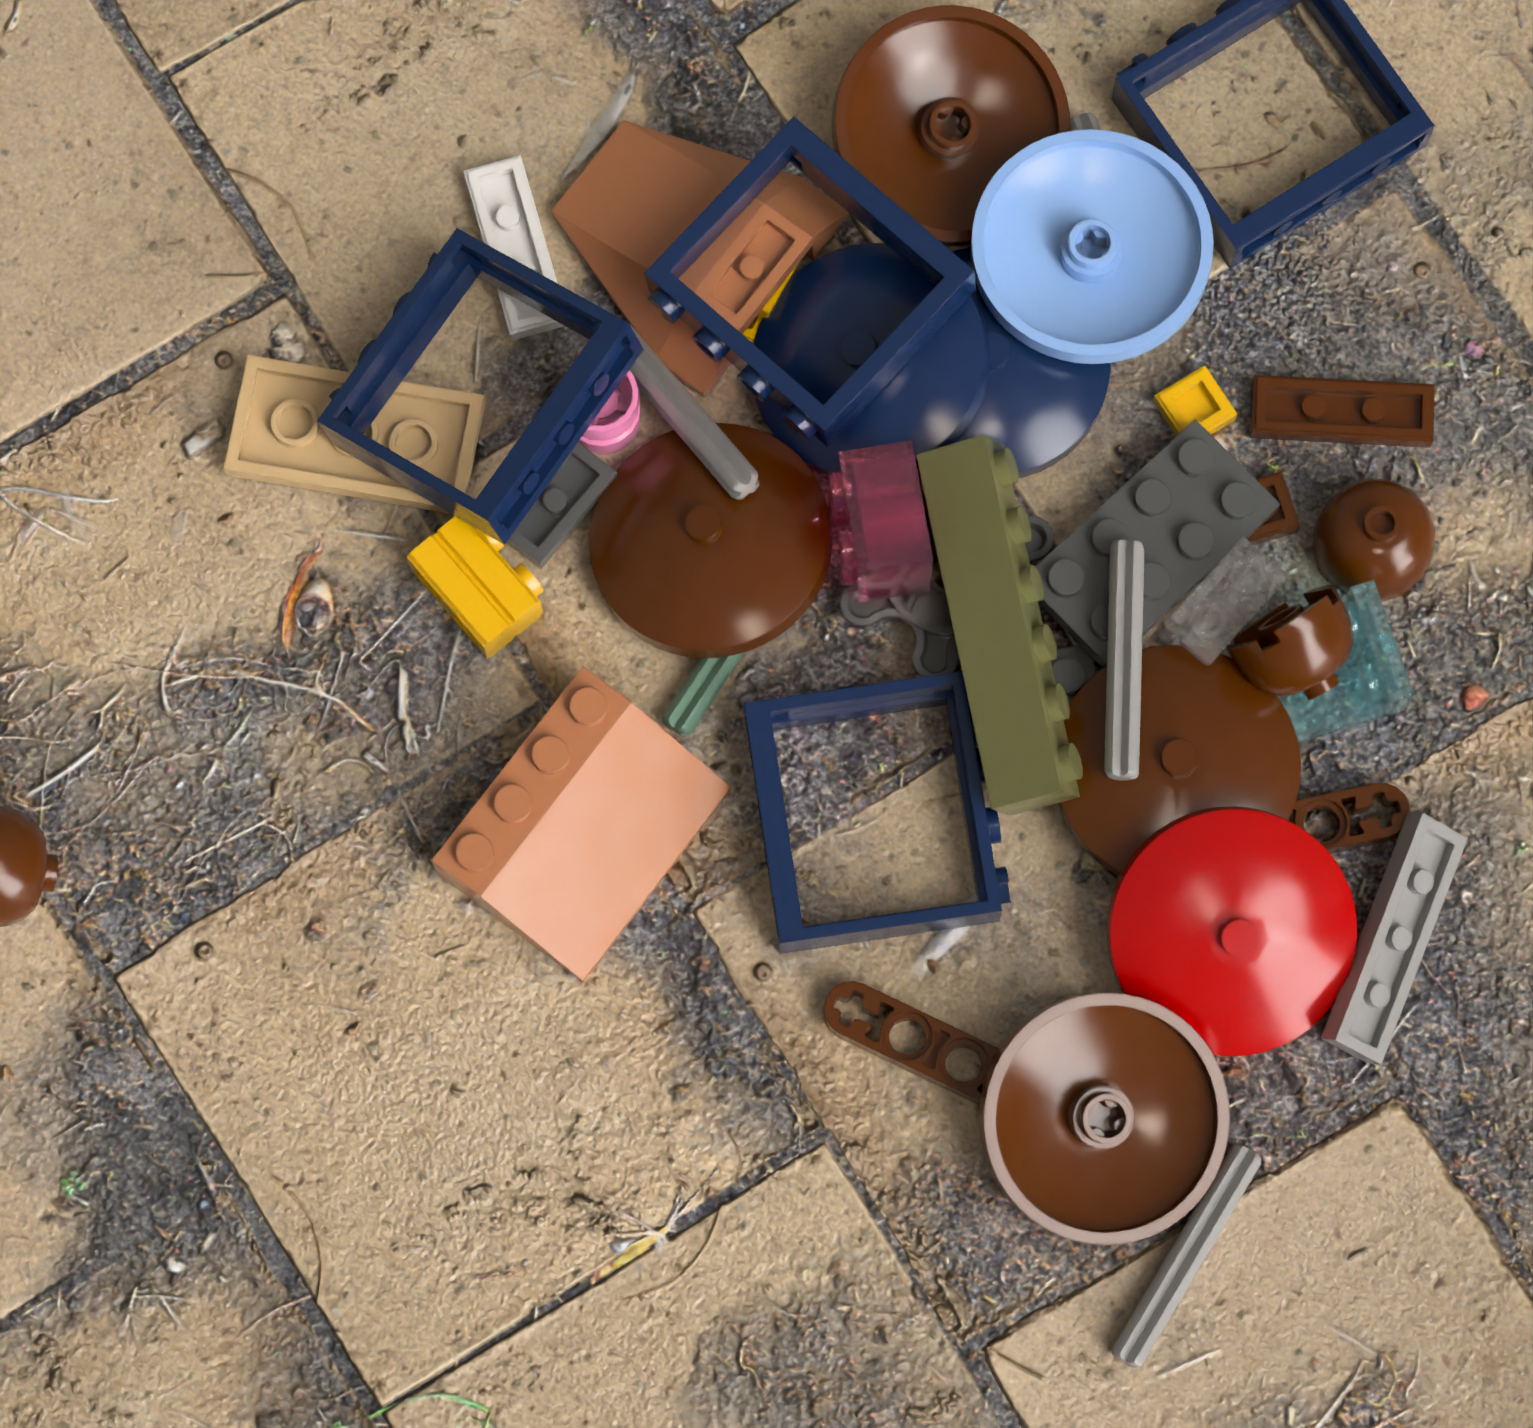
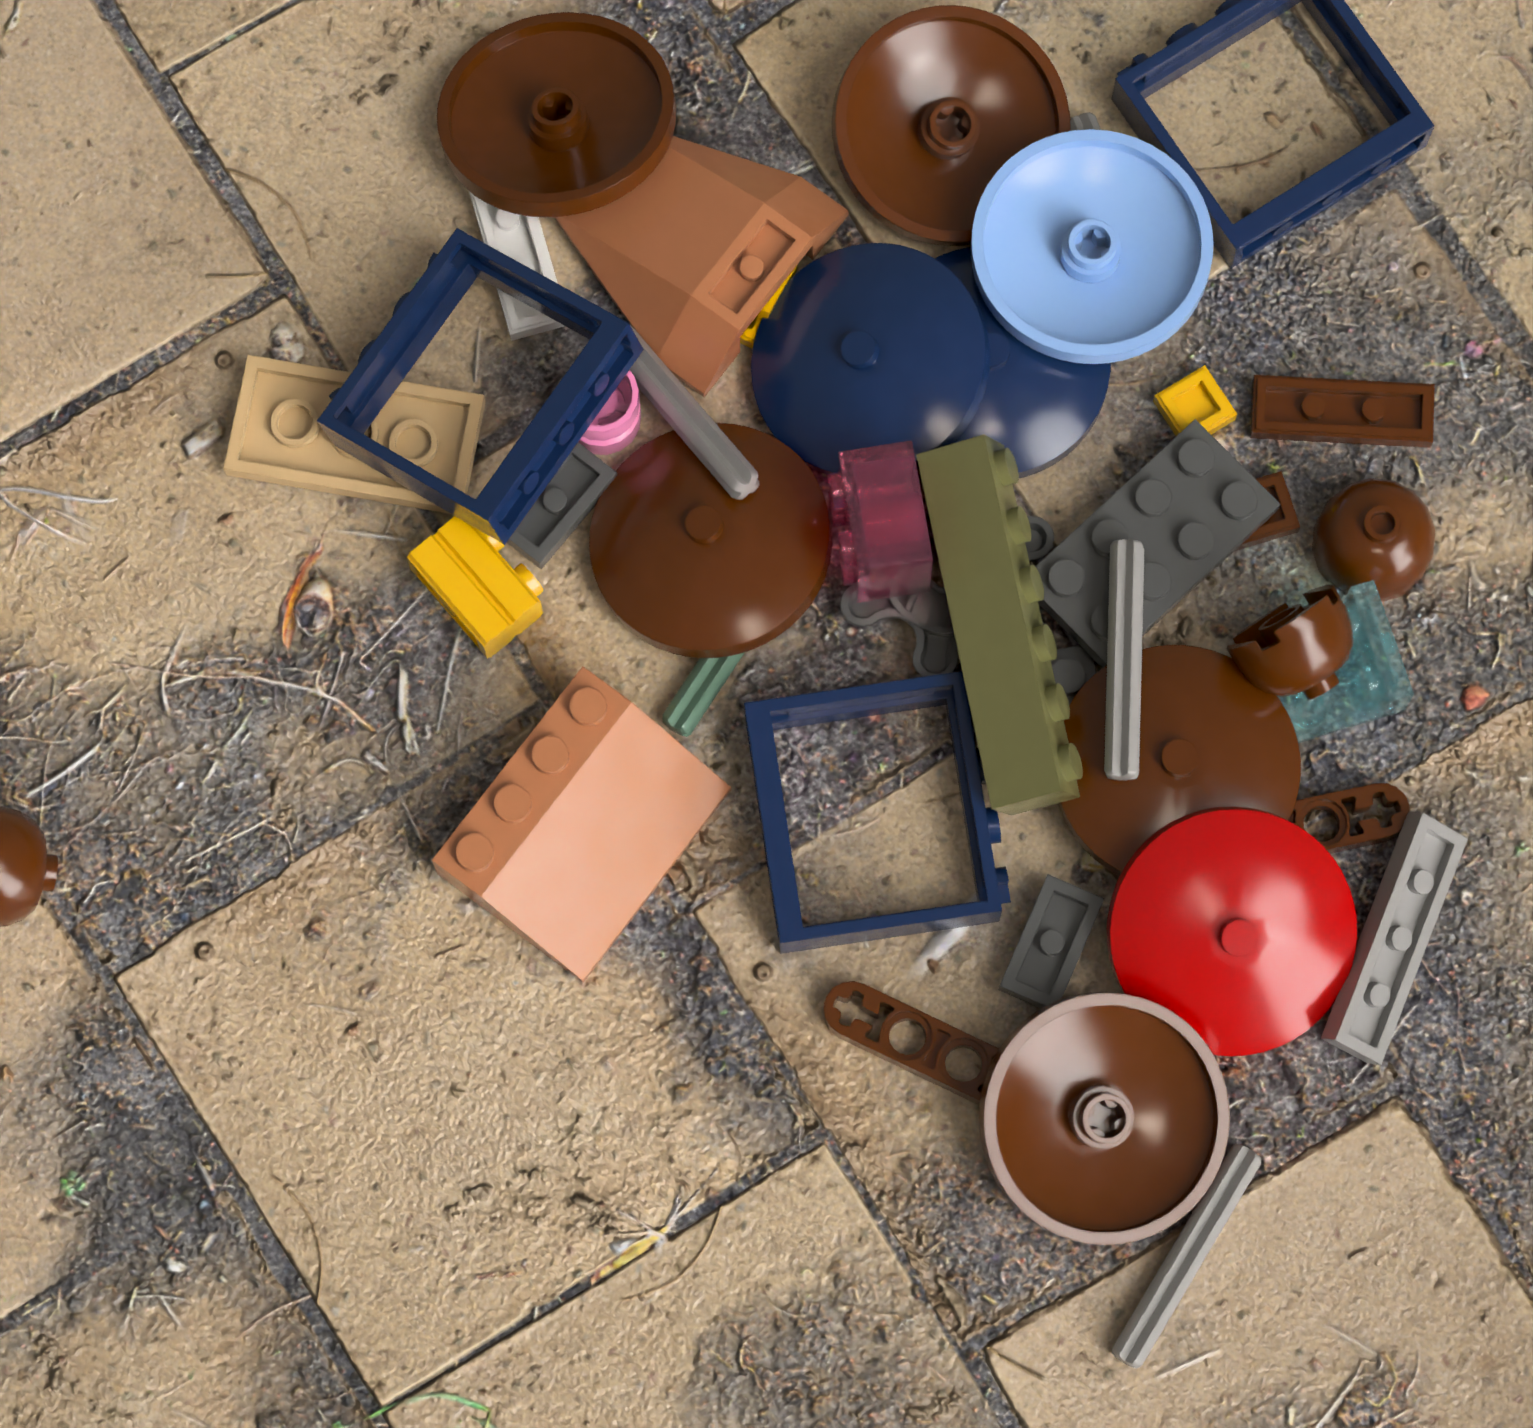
(556, 114): none -> reddish brown dish
(871, 207): dark blue window -> none
(1051, 943): none -> dark grey plate
(1223, 603): clear bracket -> none

